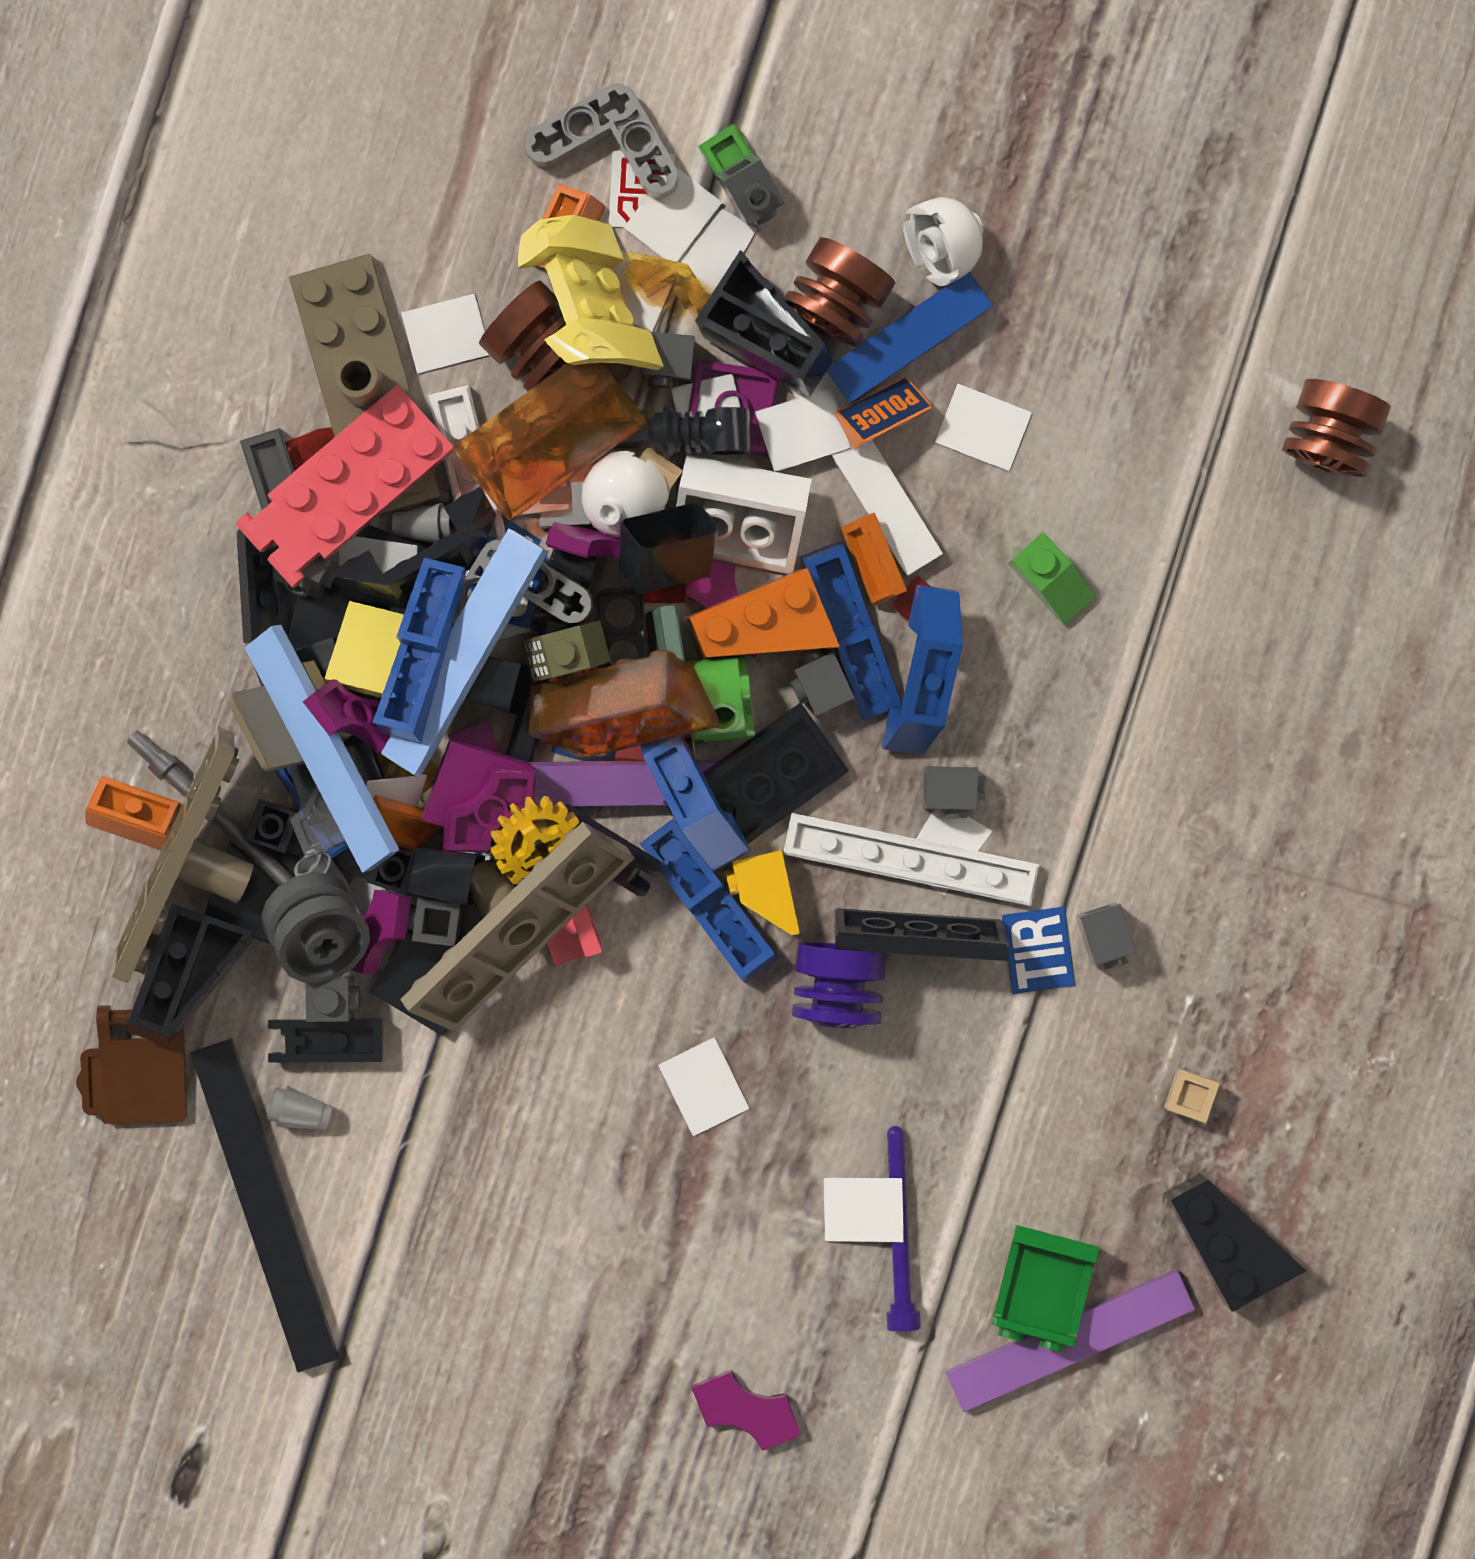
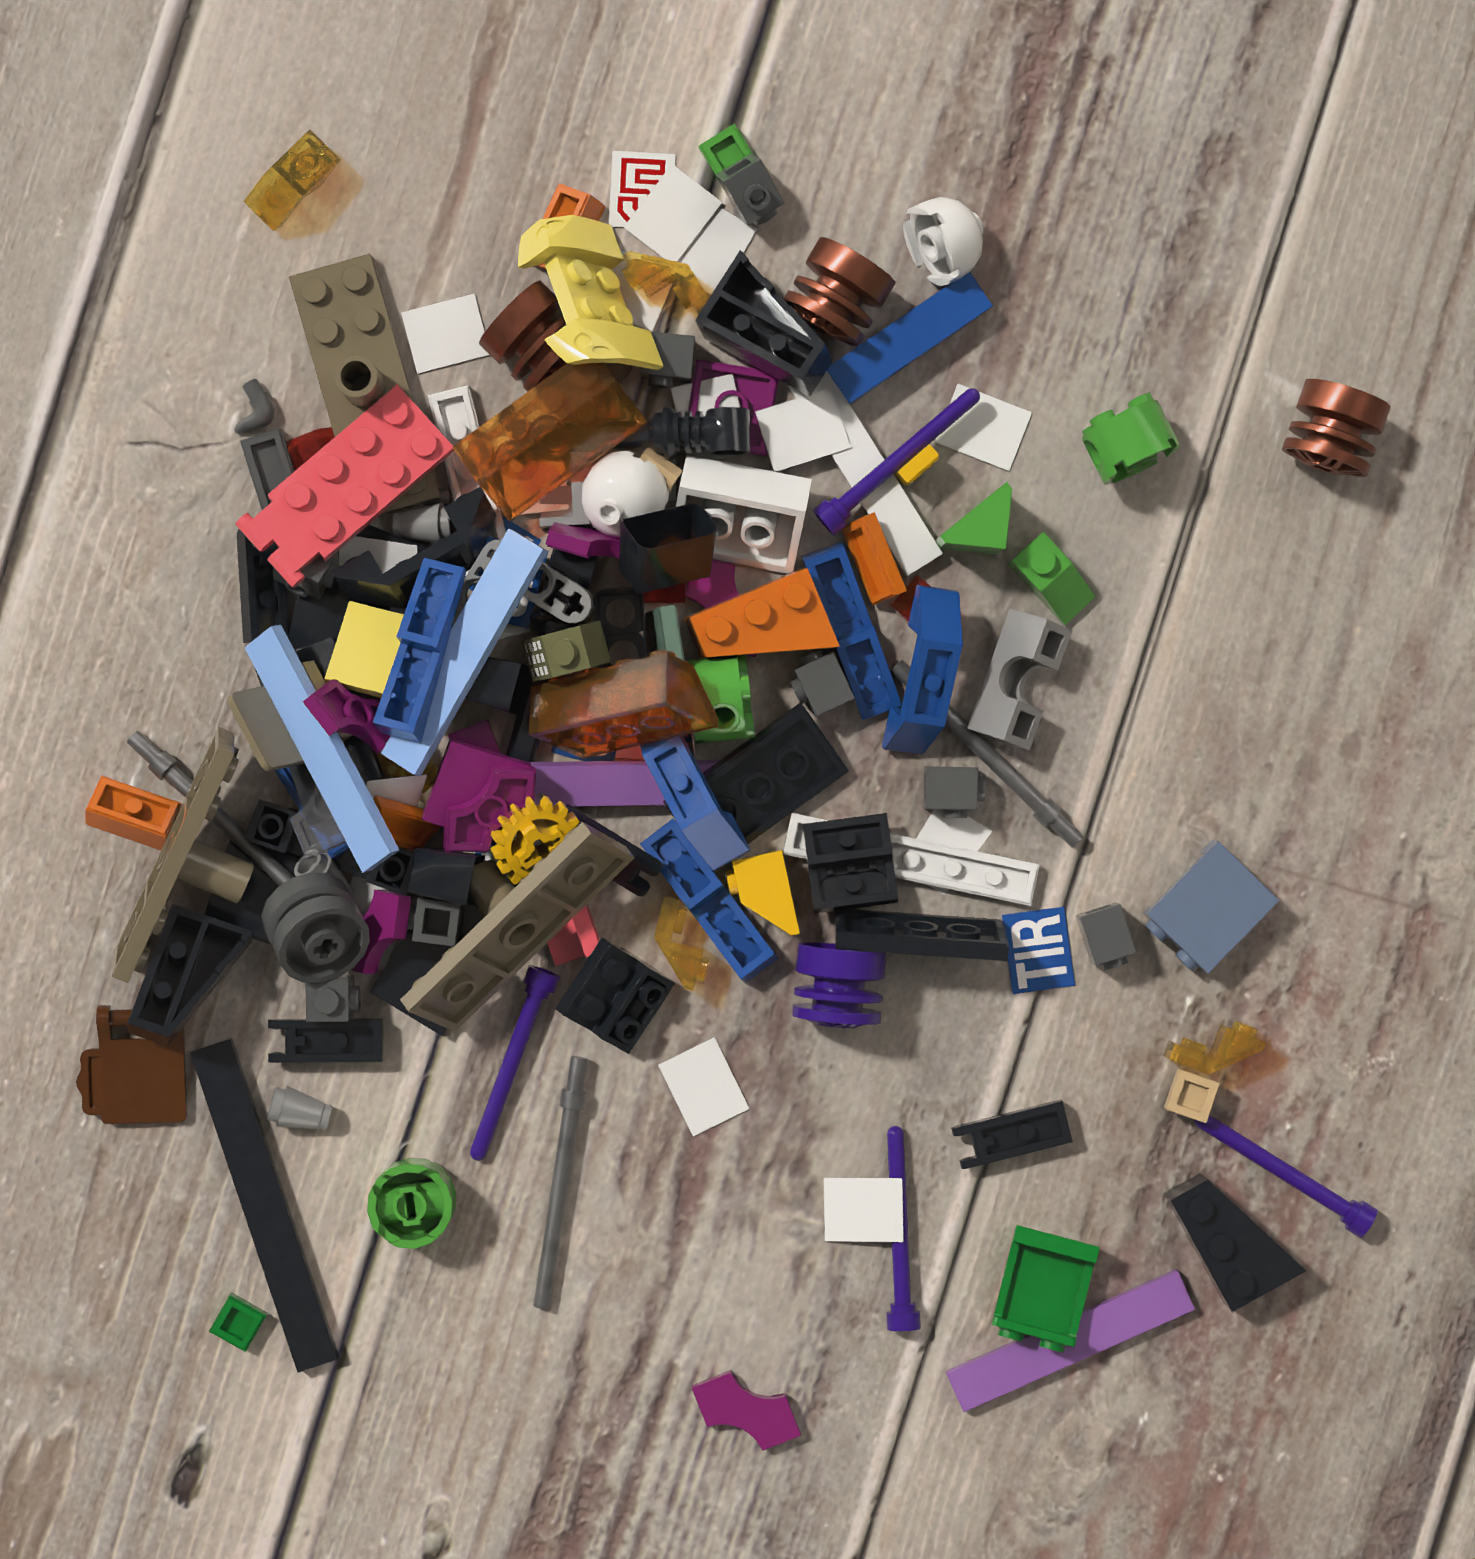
(238, 1322): none -> green tile
(262, 408): none -> dark grey animal
(291, 180): none -> clear yellow slope
(412, 1203): none -> bright green brick
(538, 987): none -> dark purple piece
(572, 1101): none -> flat silver bar
(615, 995): none -> black brick
(619, 125): light grey beam -> none
(683, 957): none -> clear yellow slope
(836, 511): none -> dark purple piece
(850, 863): none -> black slope
(882, 412): slope -> none
(917, 465): none -> yellow tile
(983, 527): none -> bright green slope
(1015, 1133): none -> black hinge
(1022, 648): none -> light grey arch
(1046, 811): none -> flat silver bar
(1130, 440): none -> bright green brick
(1209, 908): none -> sand blue panel
(1227, 1048): none -> clear yellow slope
(1355, 1215): none -> dark purple piece

